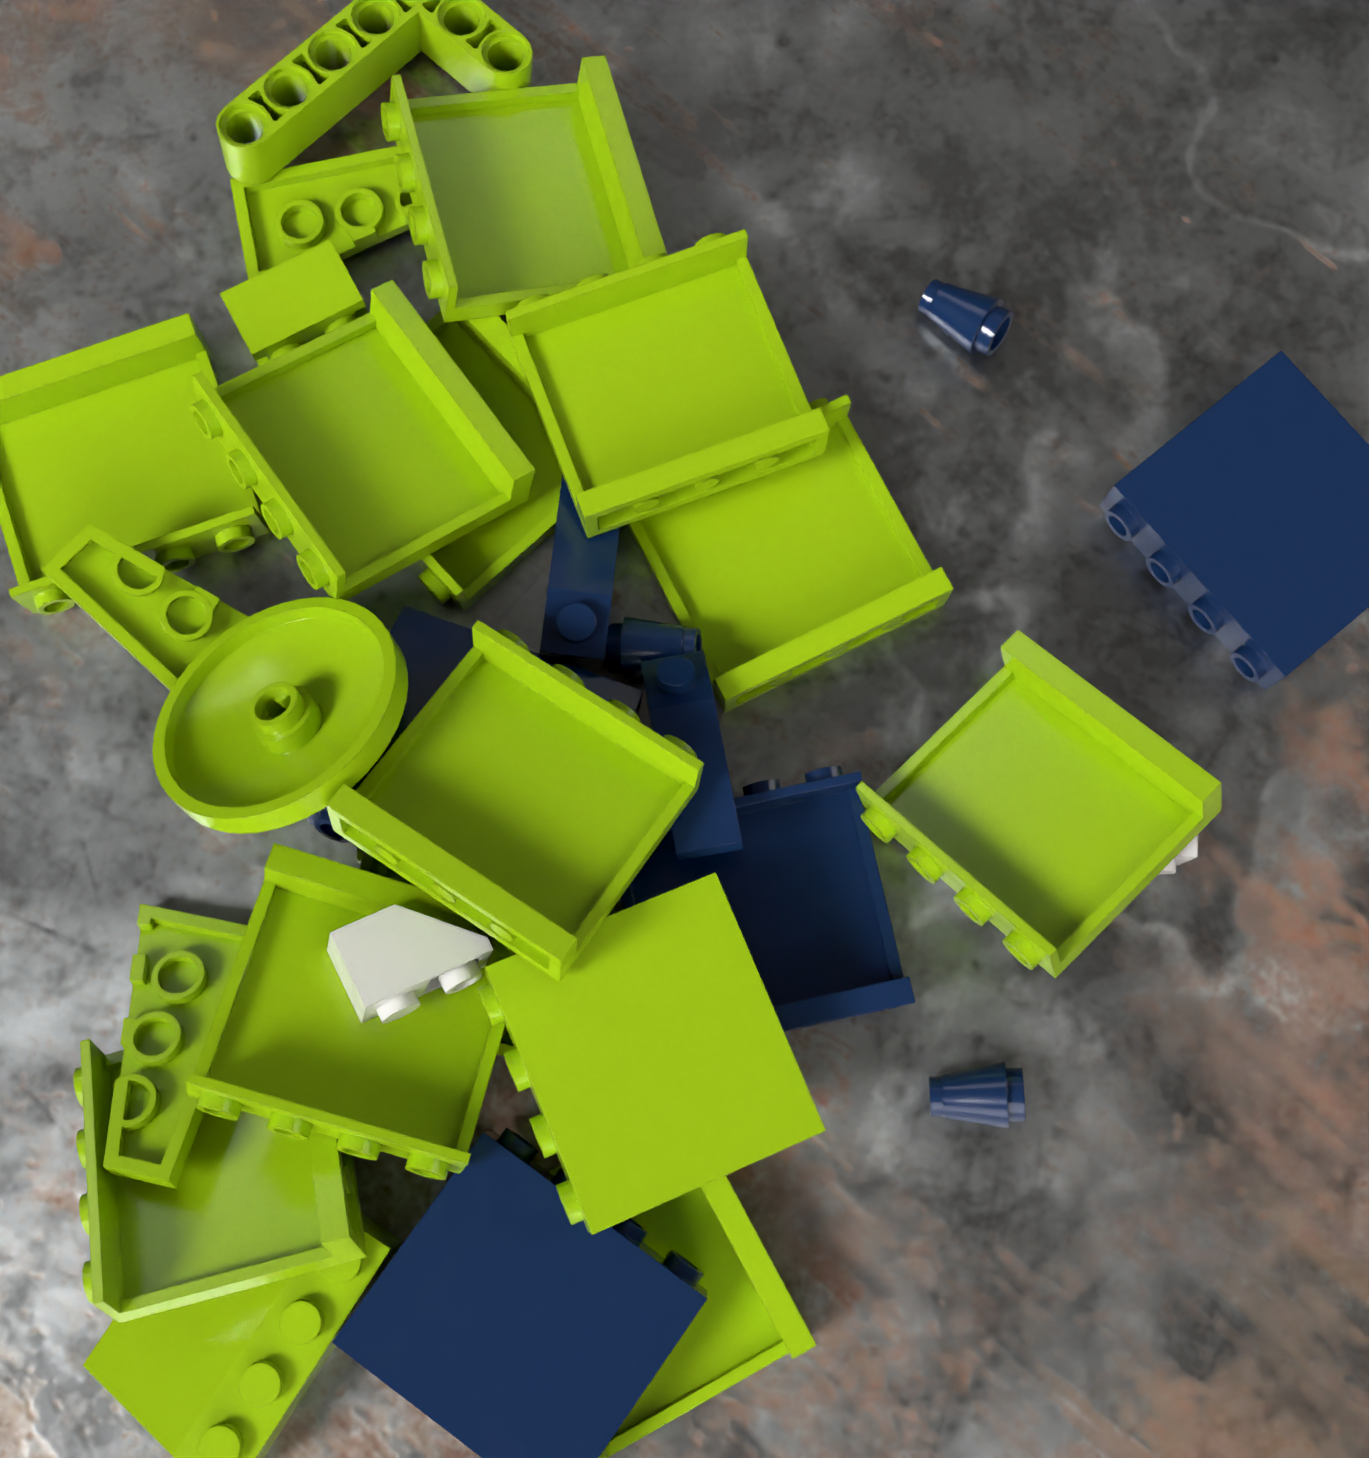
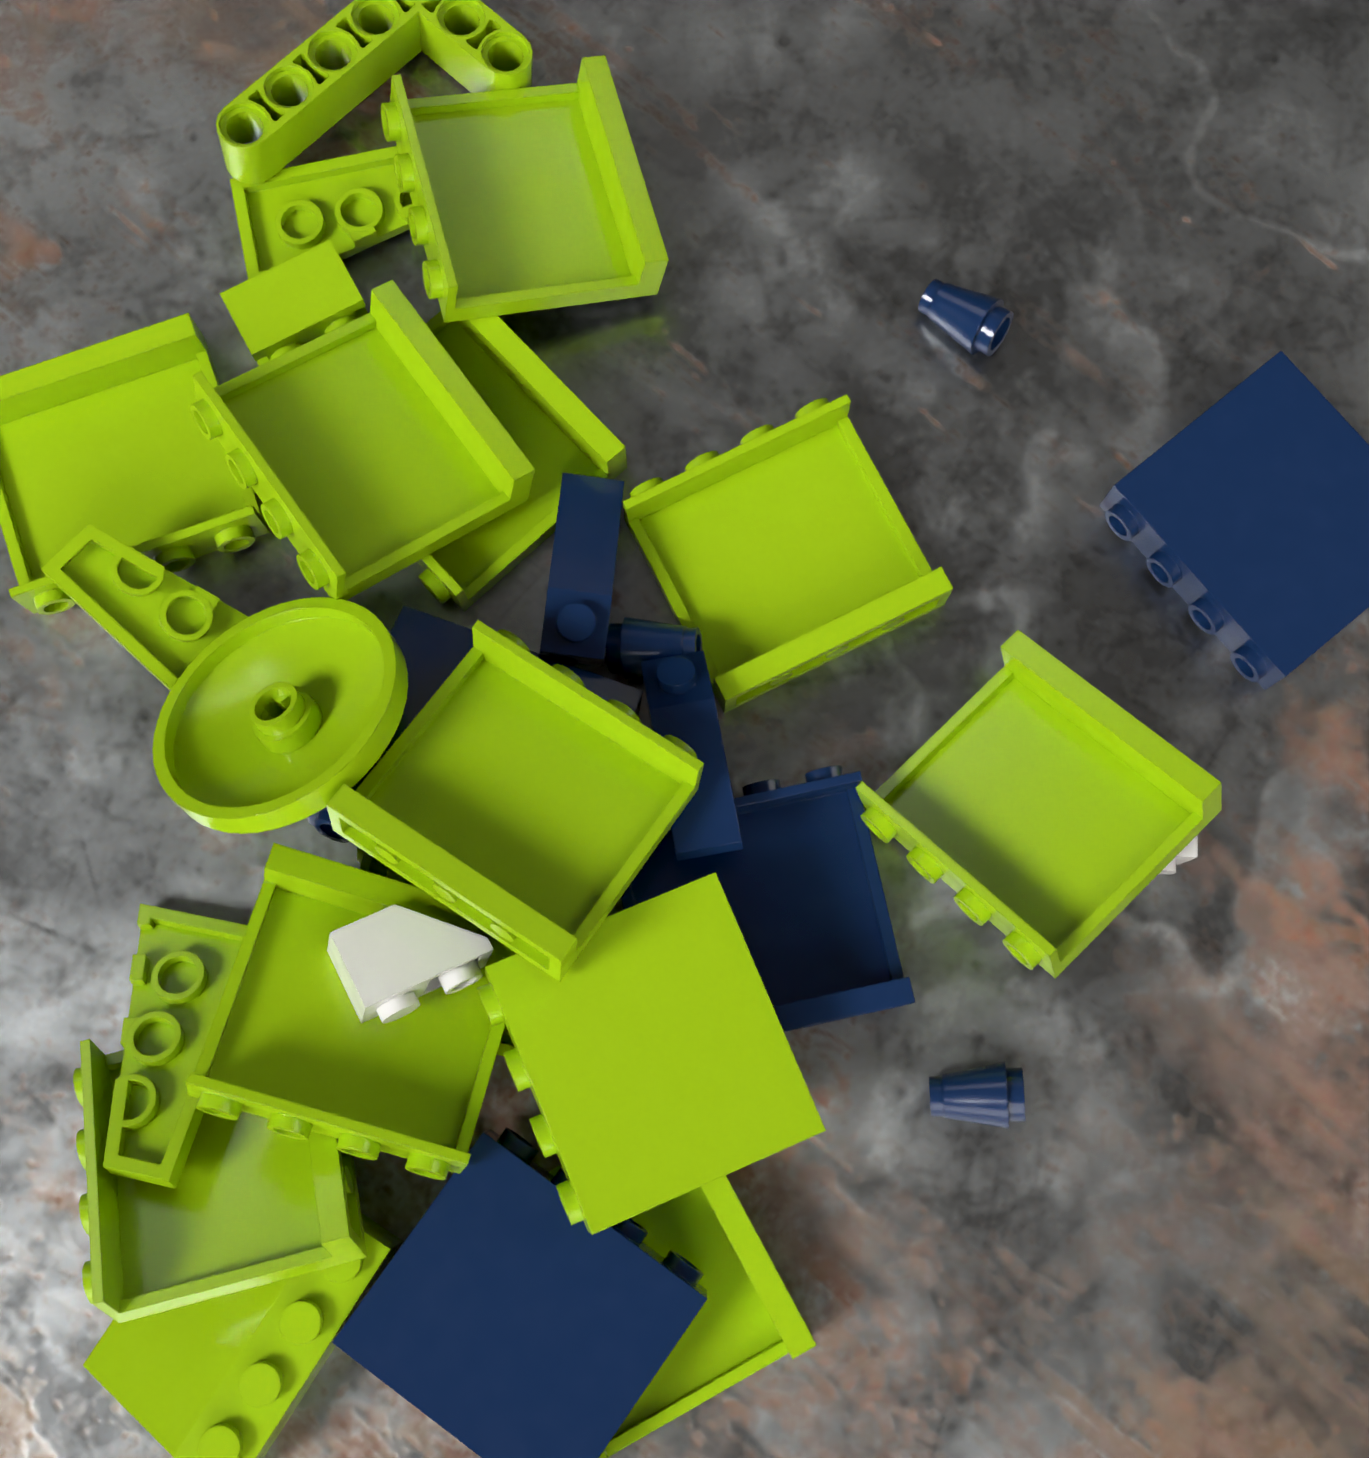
(664, 383): lime panel -> none

